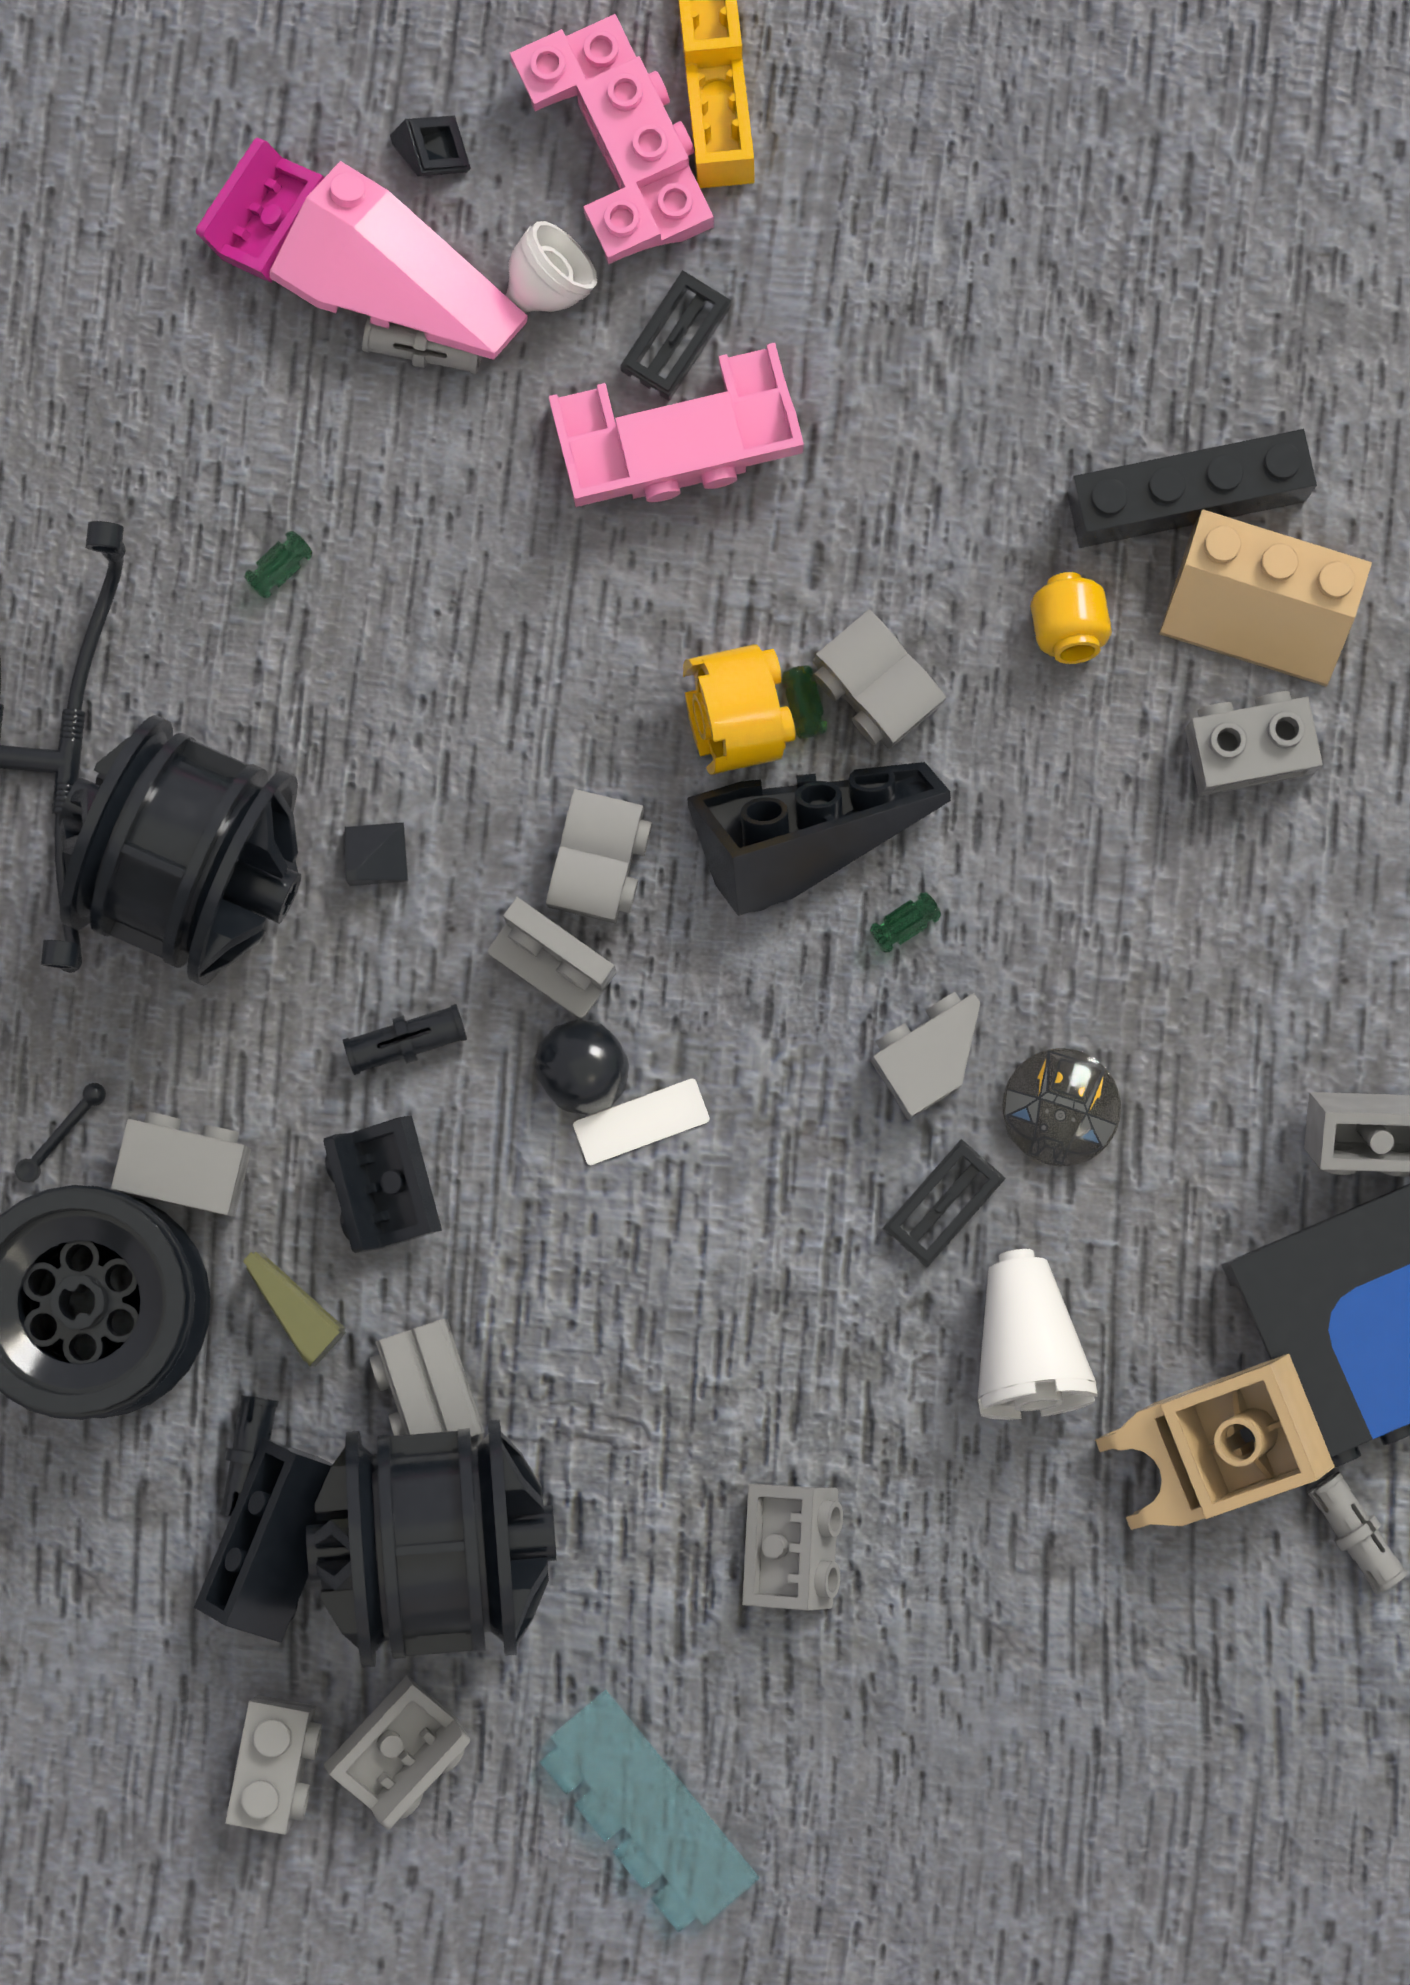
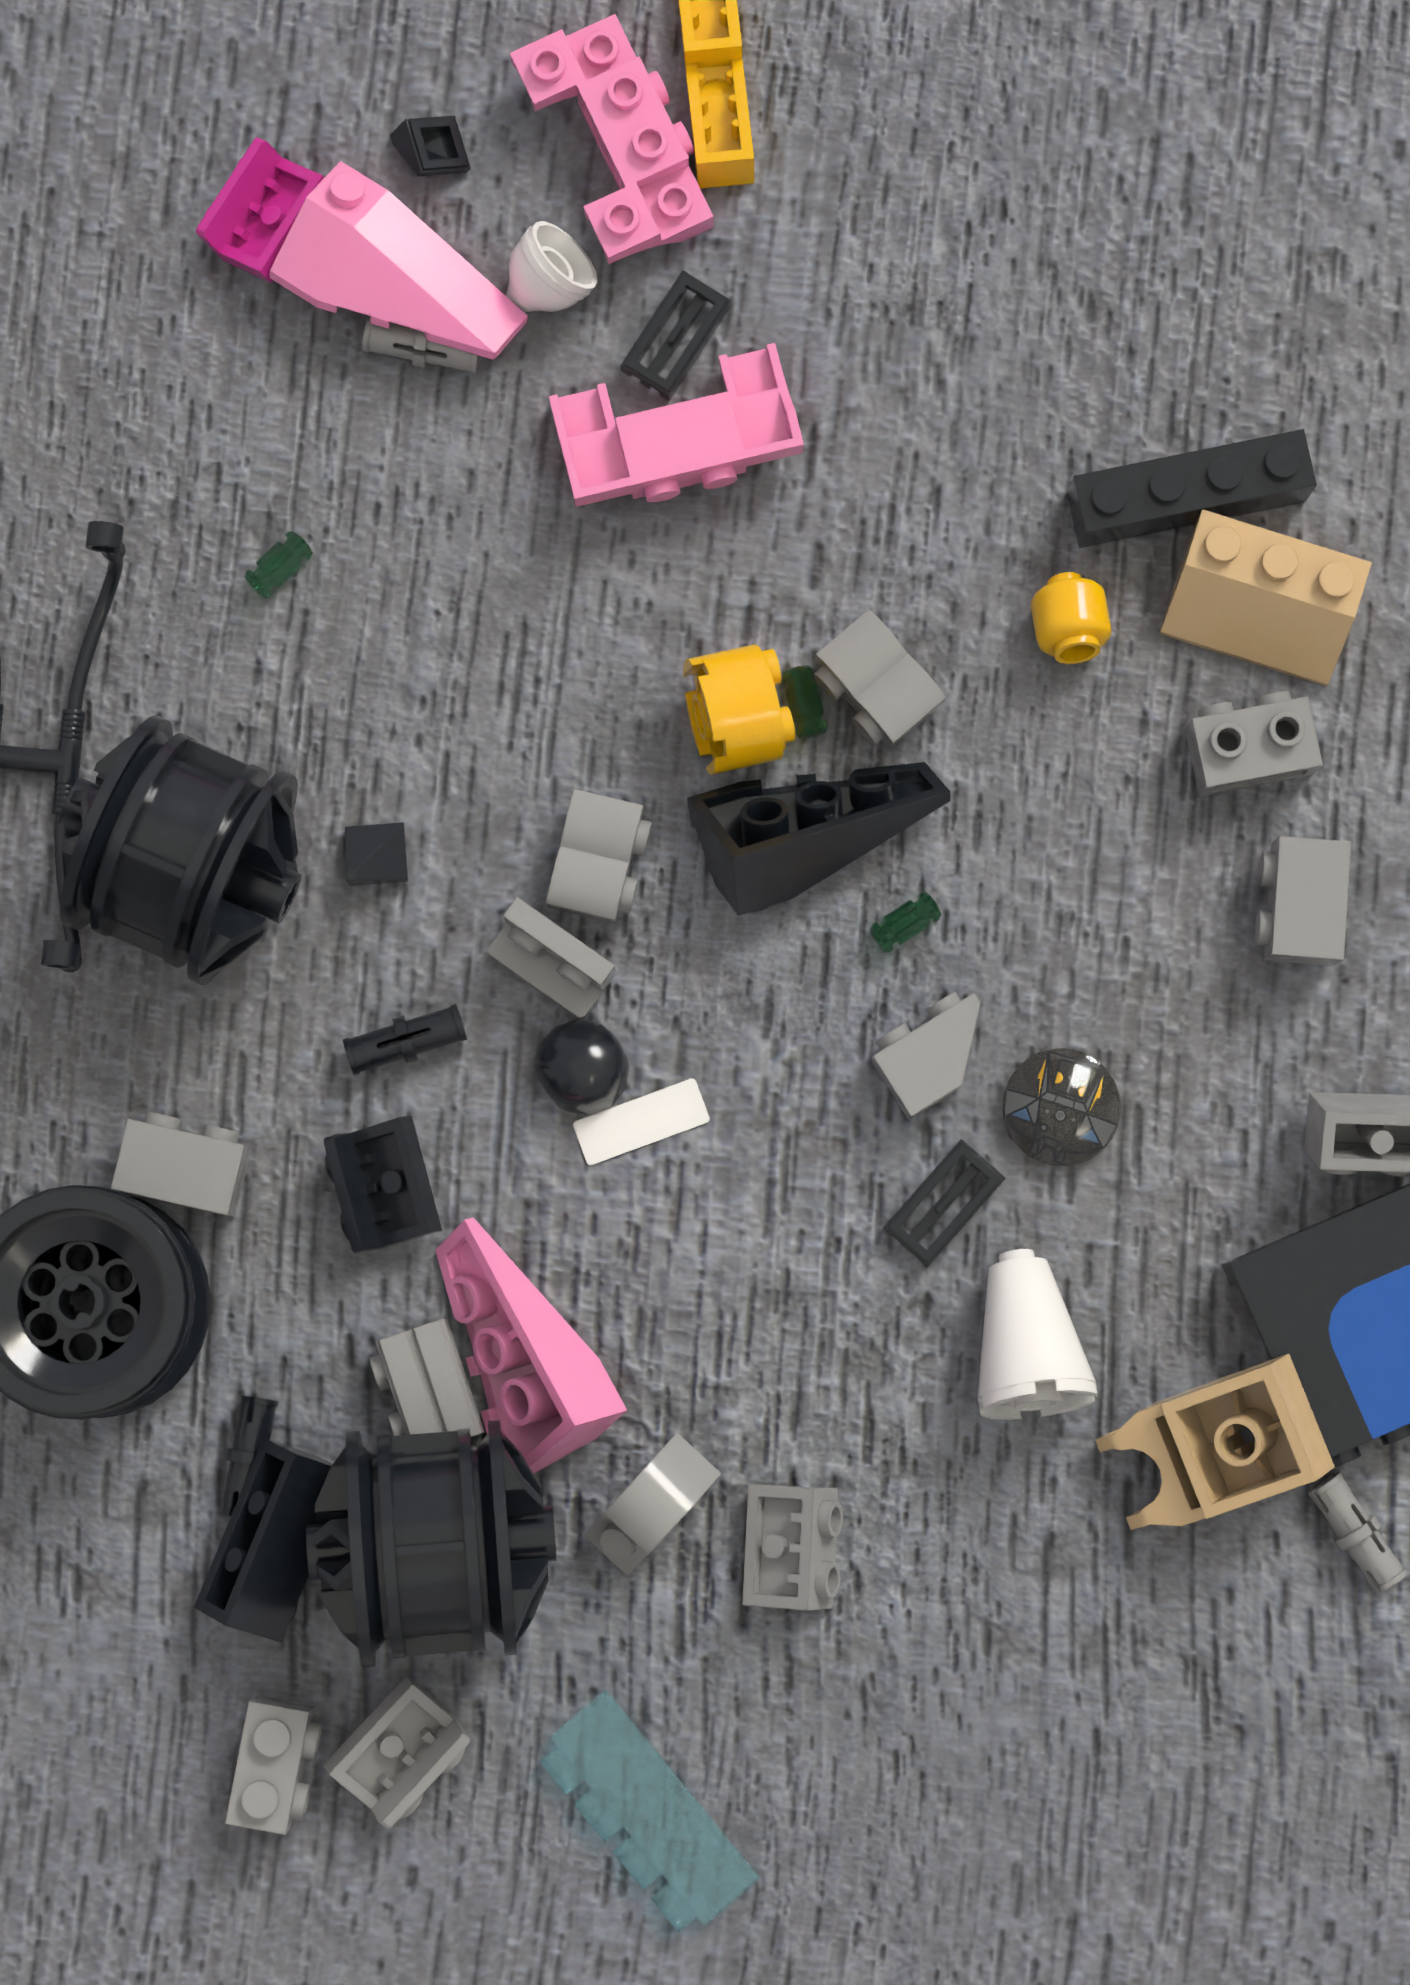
(29, 1169): black hinge -> none
(303, 1319): olive slope -> none
(529, 1359): none -> bright pink wedge
(652, 1504): none -> light grey brick
(1304, 901): none -> light grey brick

